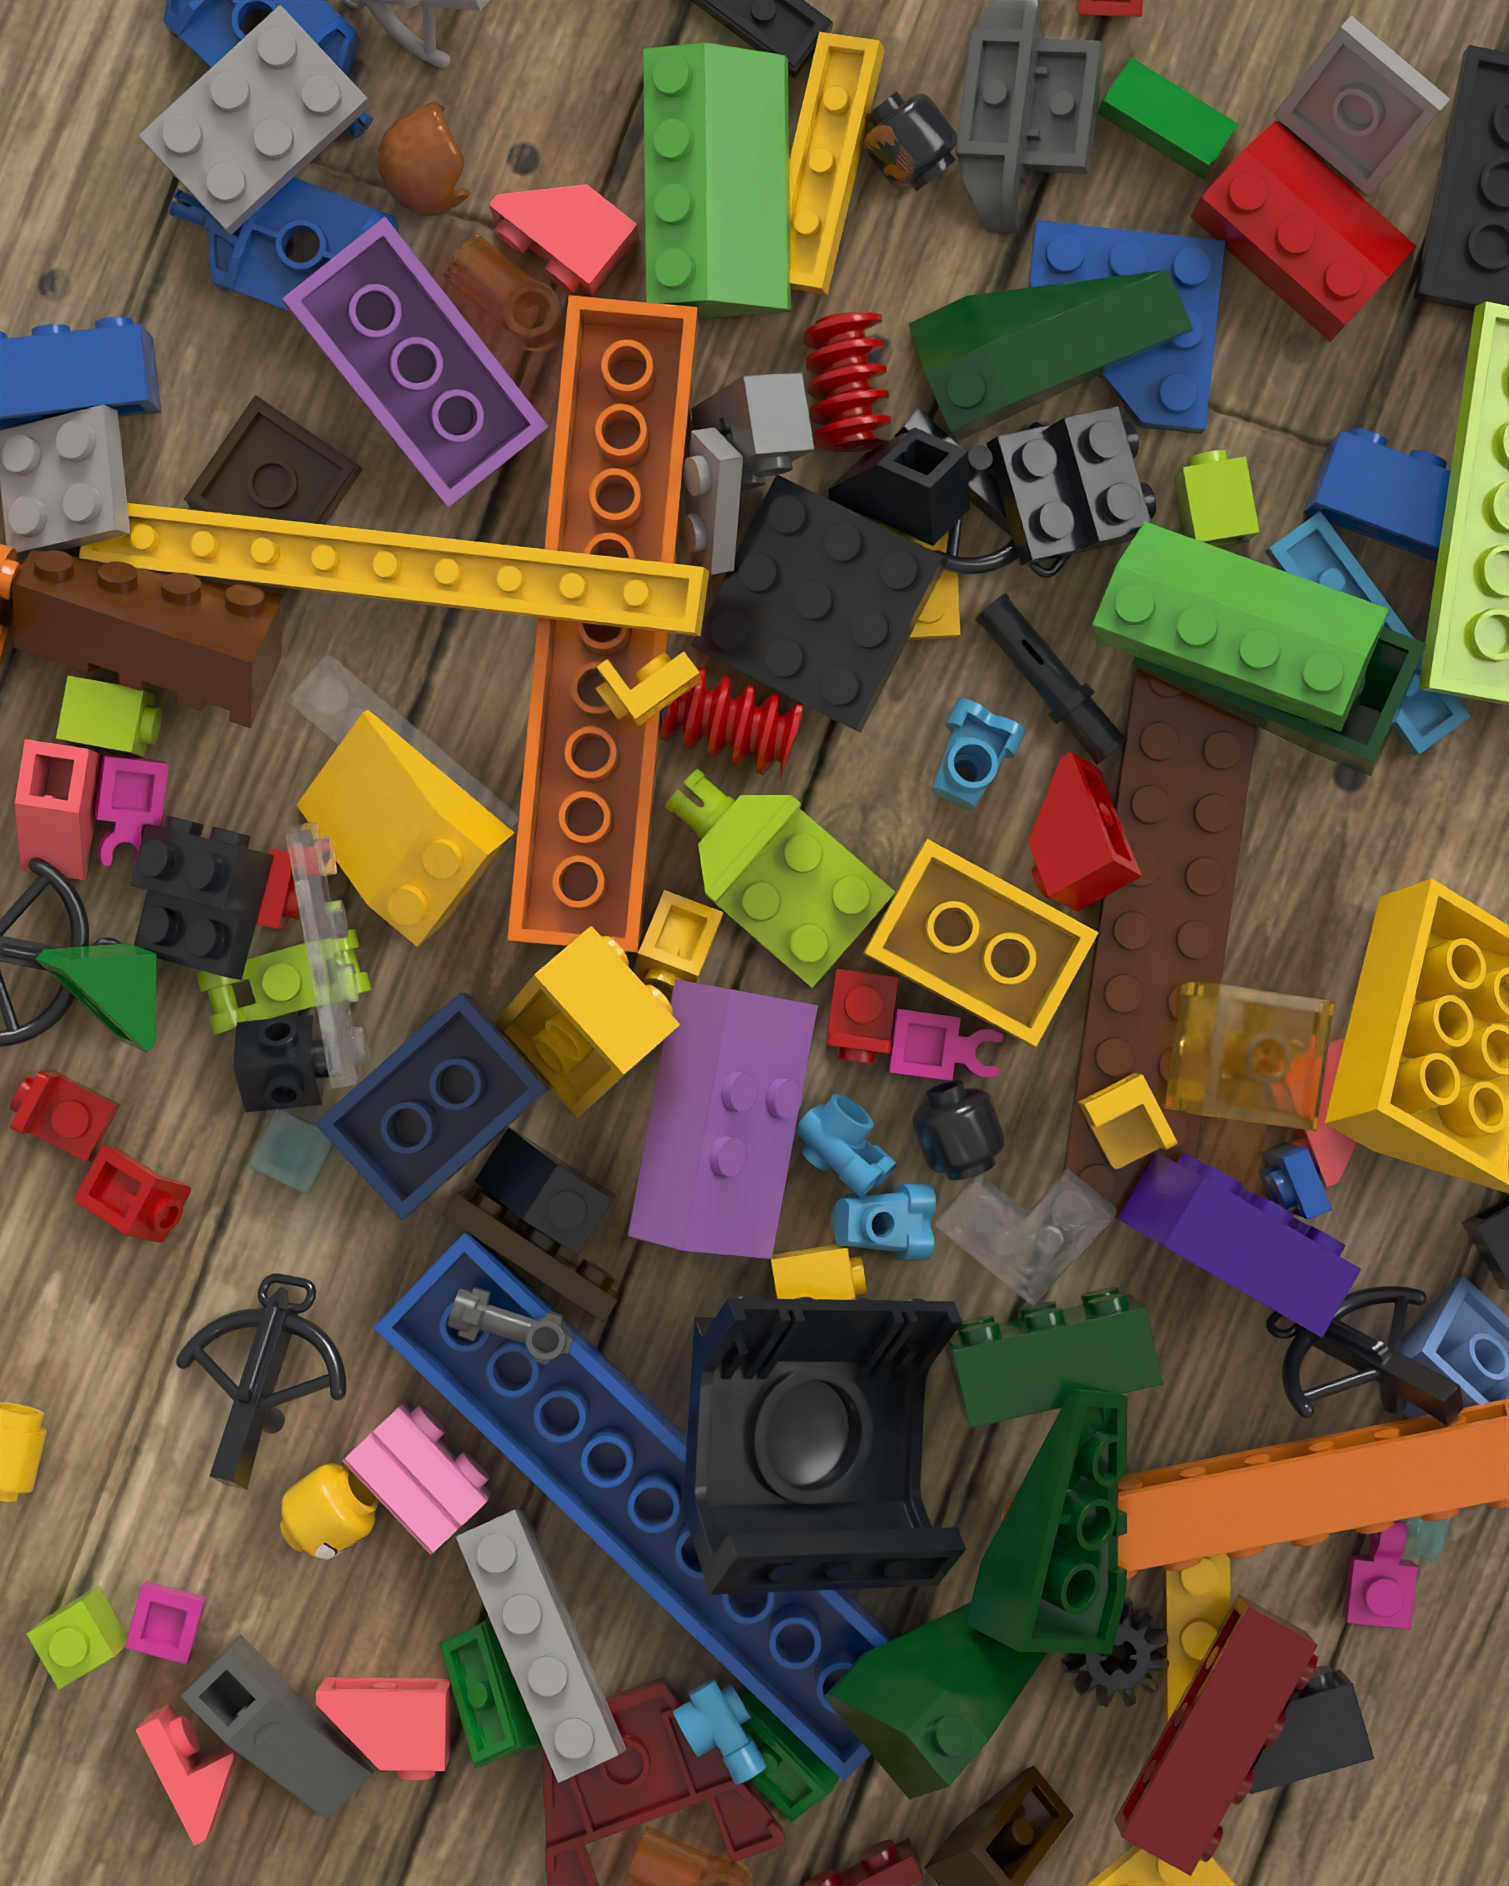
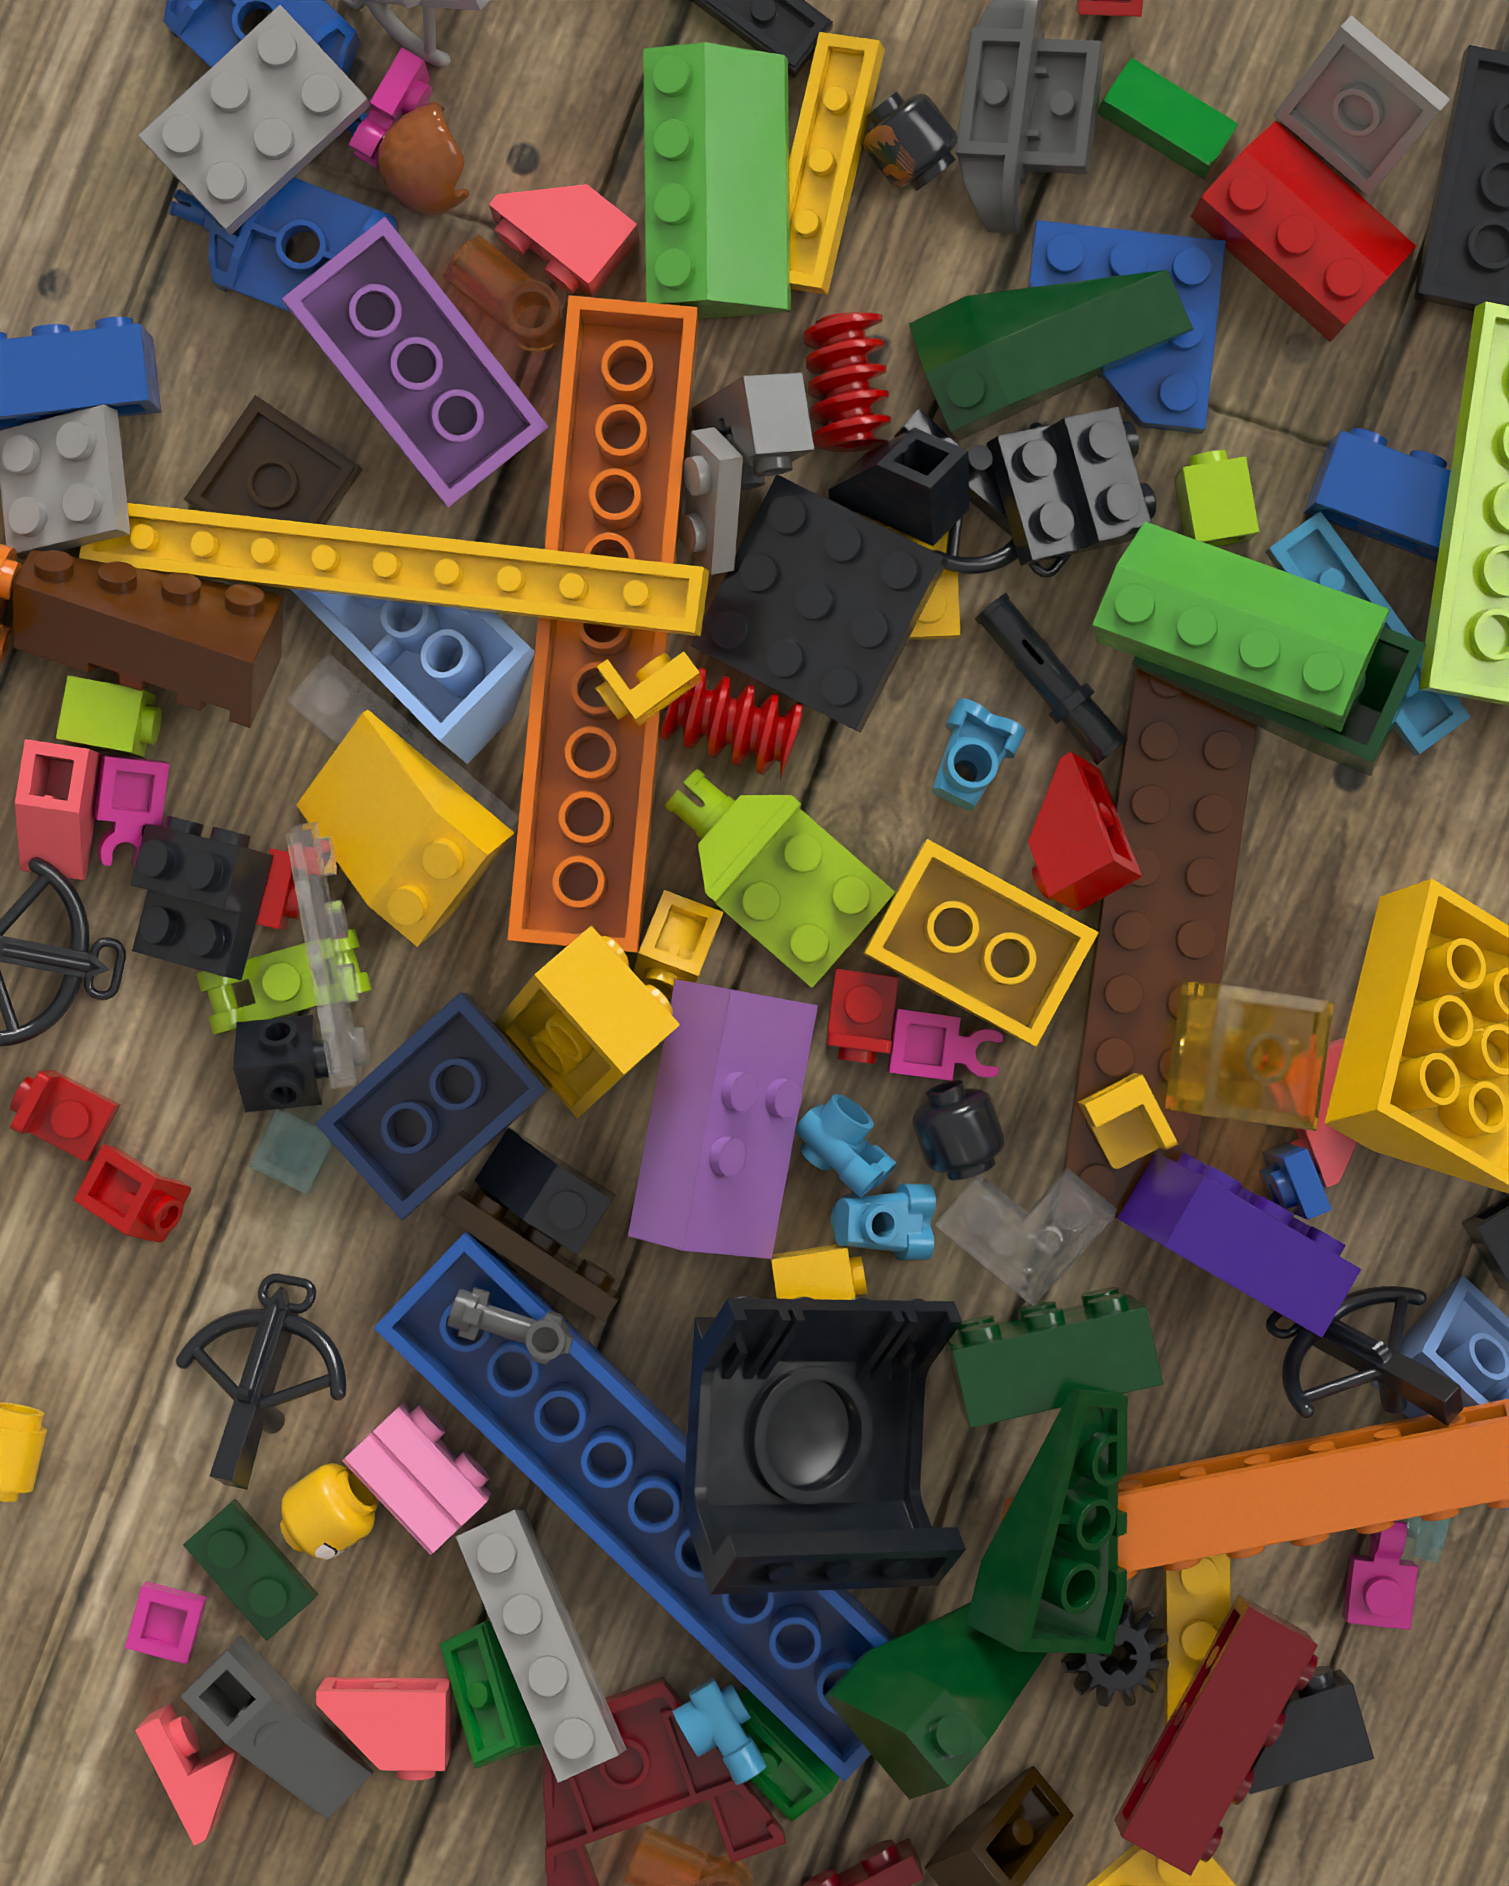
(78, 1637): lime brick -> none
(113, 985): green slope -> none
(250, 1569): none -> dark green plate
(398, 94): none -> dark pink plate
(443, 663): none -> light blue wedge

